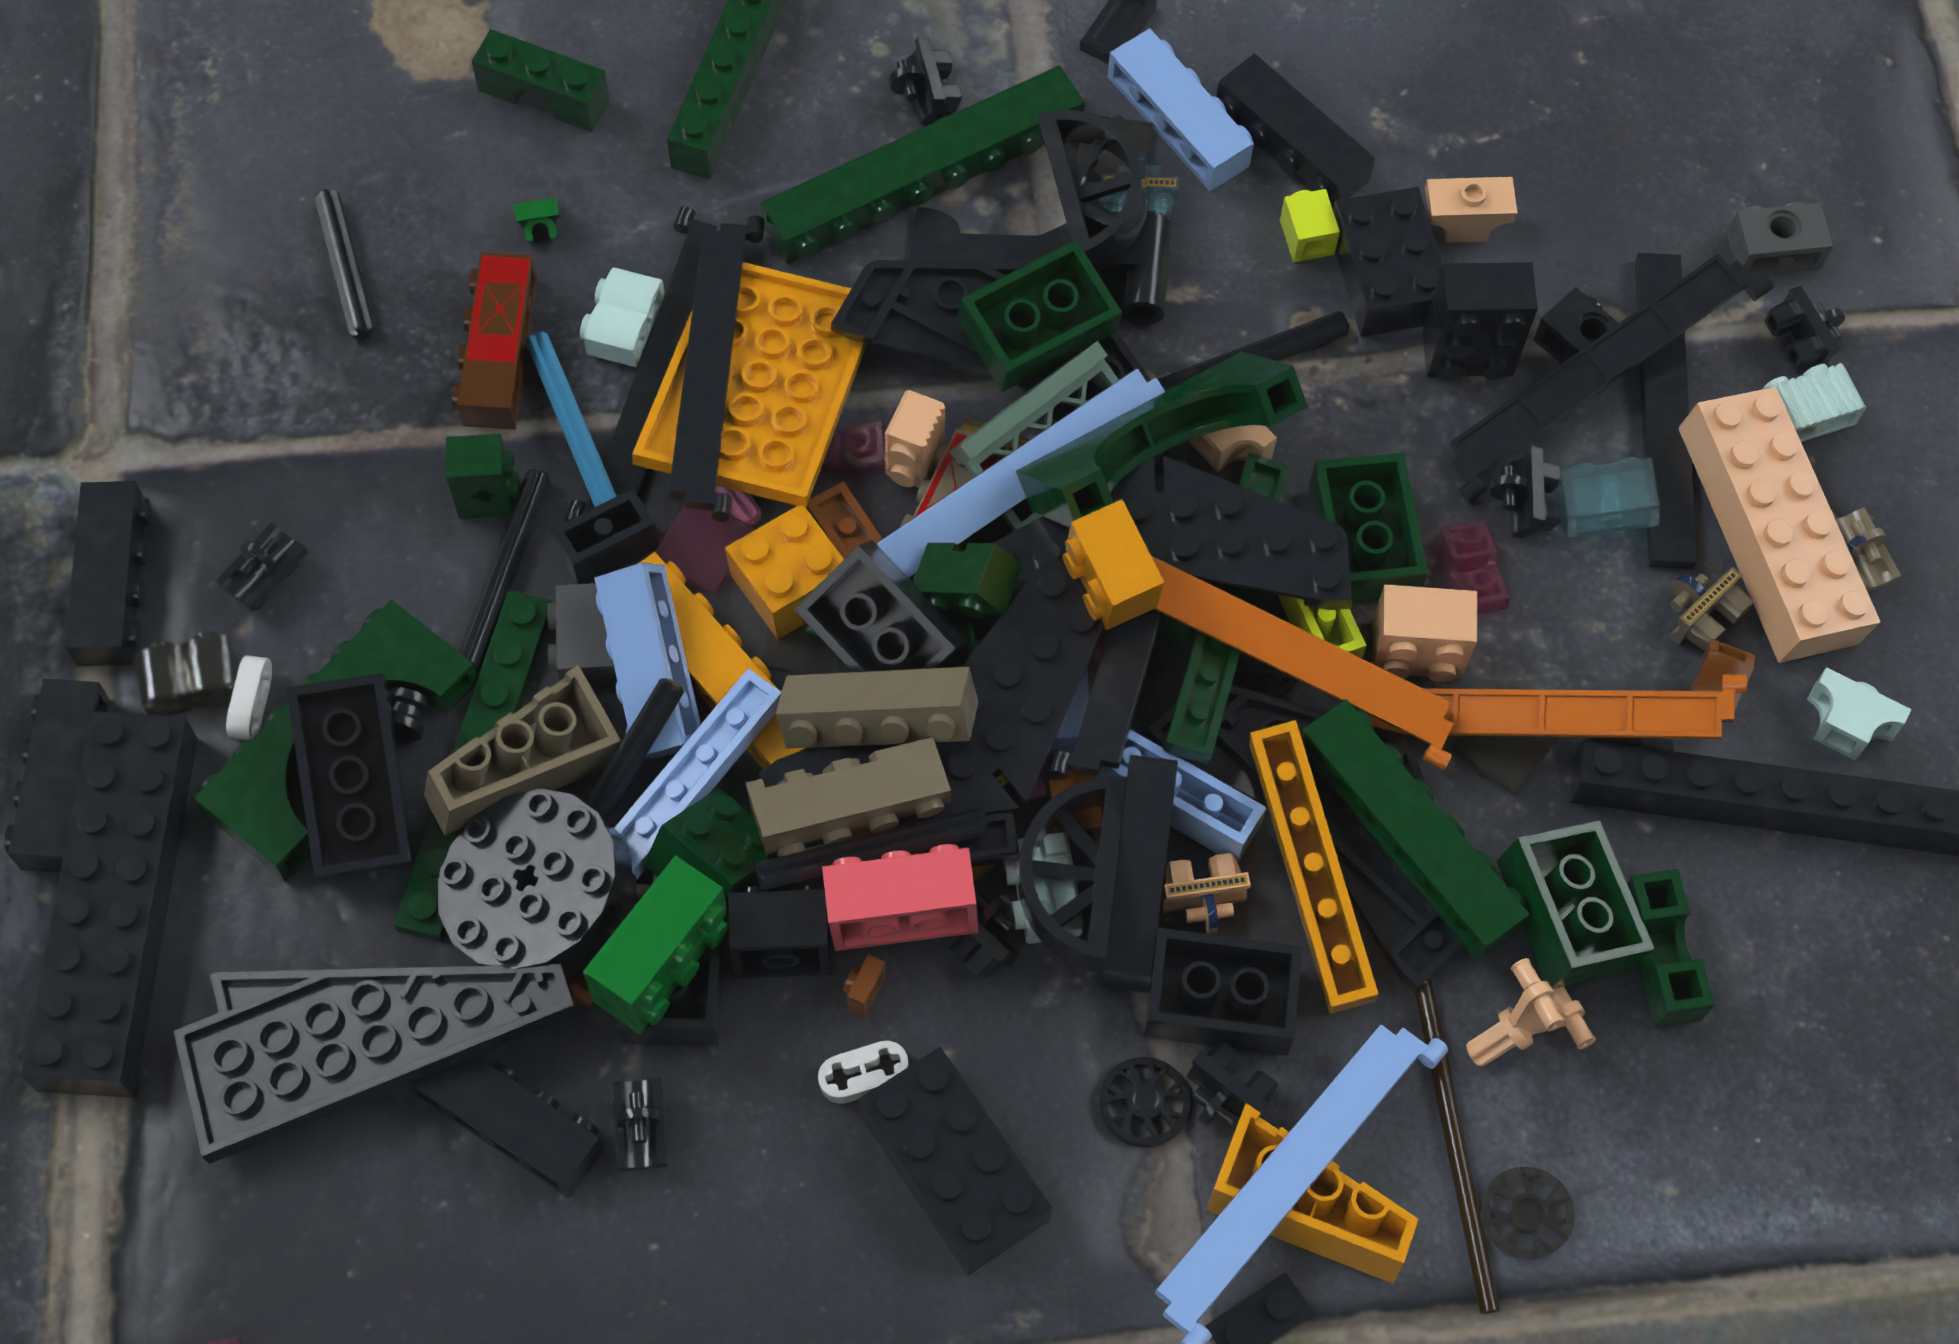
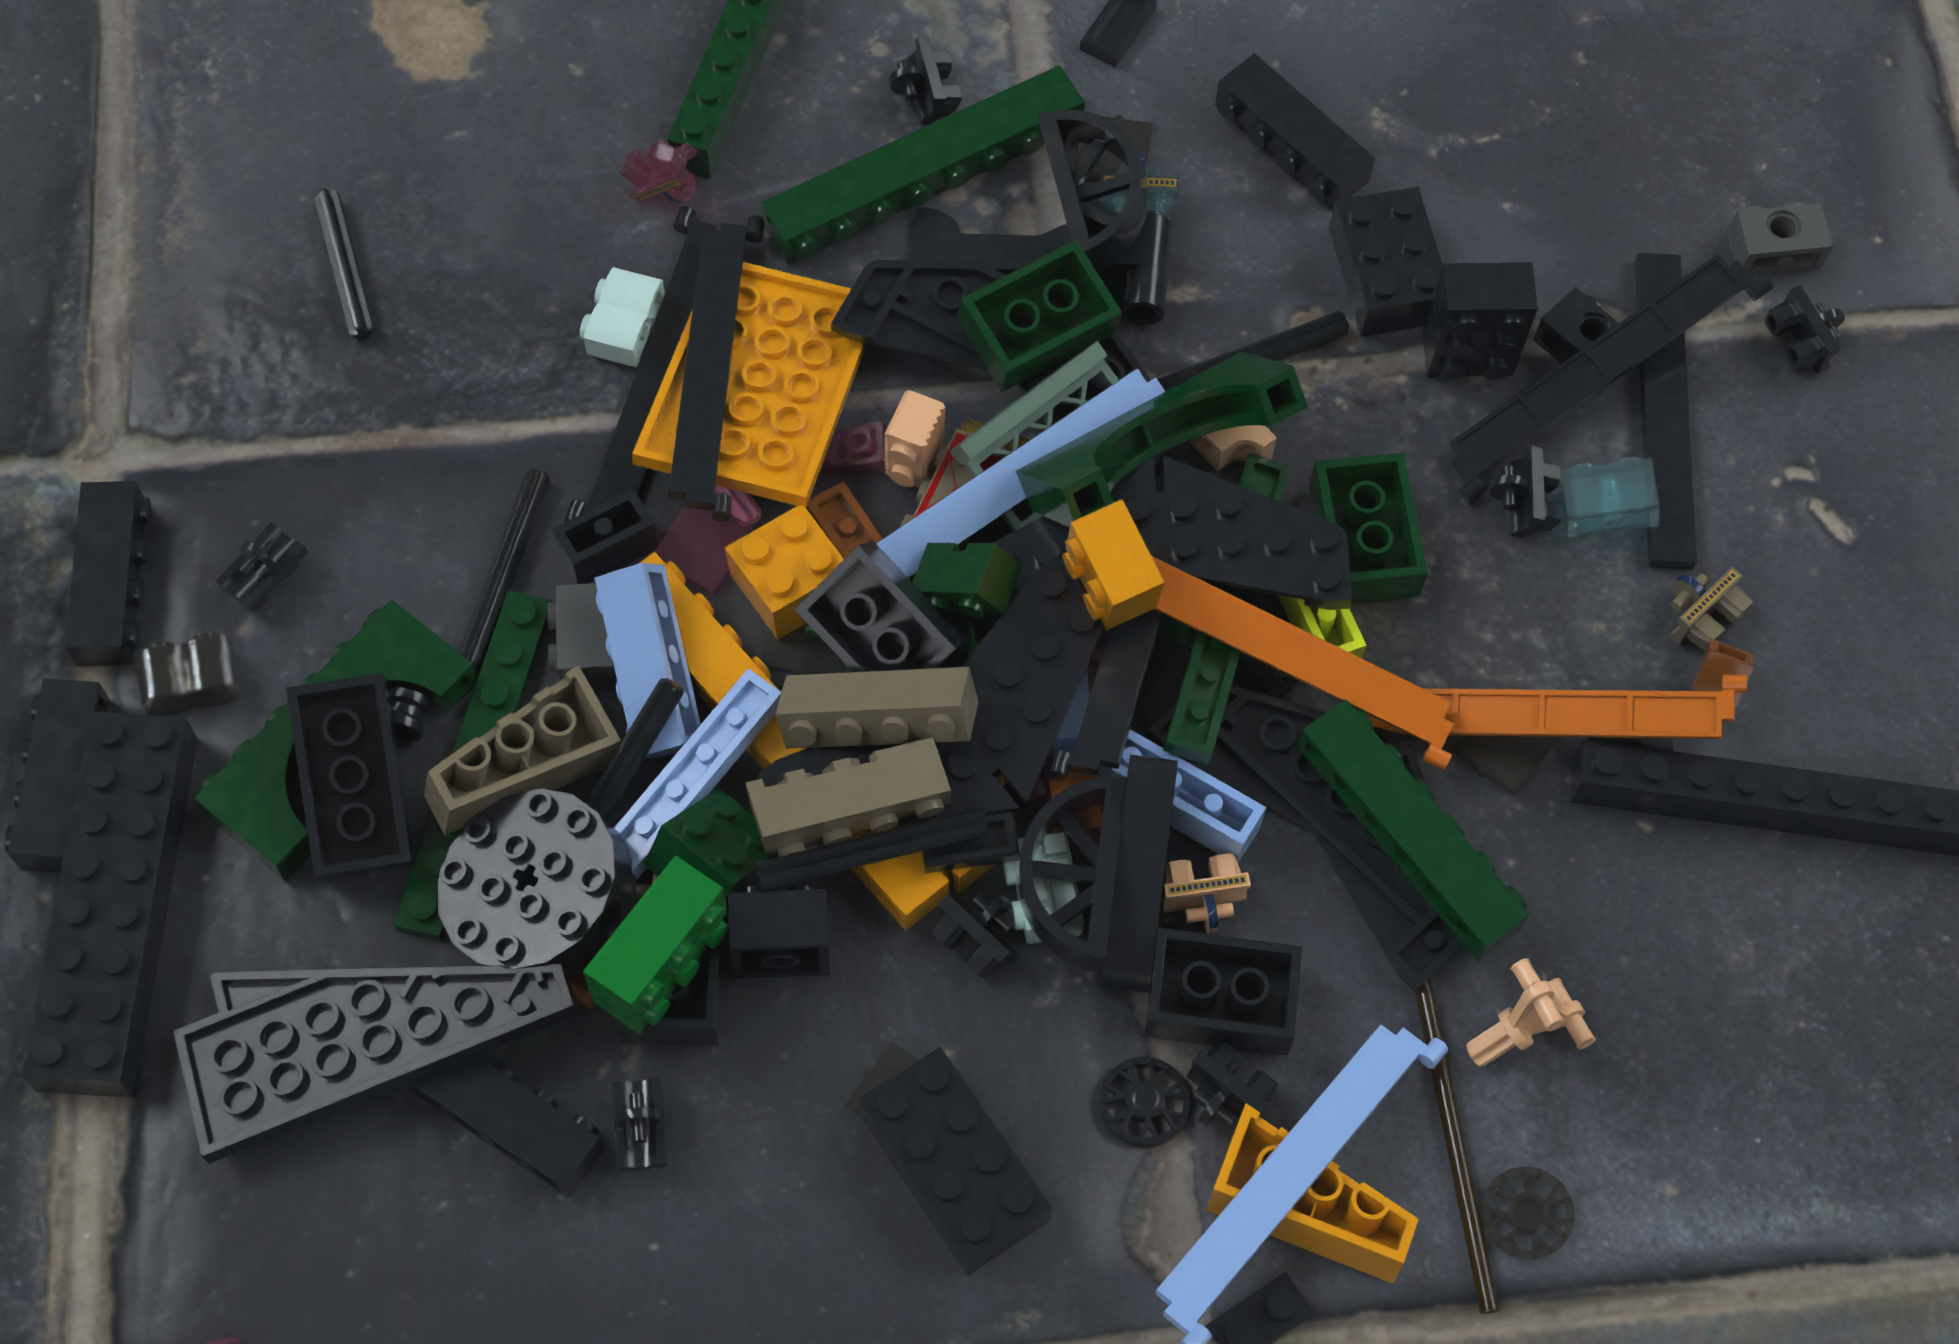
(249, 697): white beam -> none
(481, 475): dark green brick -> none
(496, 340): reddish brown brick -> none
(535, 213): green tile -> none
(570, 87): dark green arch -> none
(570, 418): dark azure axle -> none
(660, 172): none -> clear pink hips
(859, 1061): white beam -> none
(864, 984): dark orange plate -> none
(900, 897): coral brick -> none
(1180, 109): light blue brick -> none
(1309, 225): neon yellow brick -> none
(1313, 867): light orange brick -> none
(1424, 631): light nougat brick -> none
(1470, 206): light nougat brick -> none
(1473, 565): clear pink slope -> none
(1578, 904): dark green brick -> none
(1672, 981): dark green arch -> none
(1778, 524): light nougat brick -> none
(1820, 400): light aqua brick -> none
(1853, 714): light aqua brick -> none
(1868, 549): dark tan hips -> none

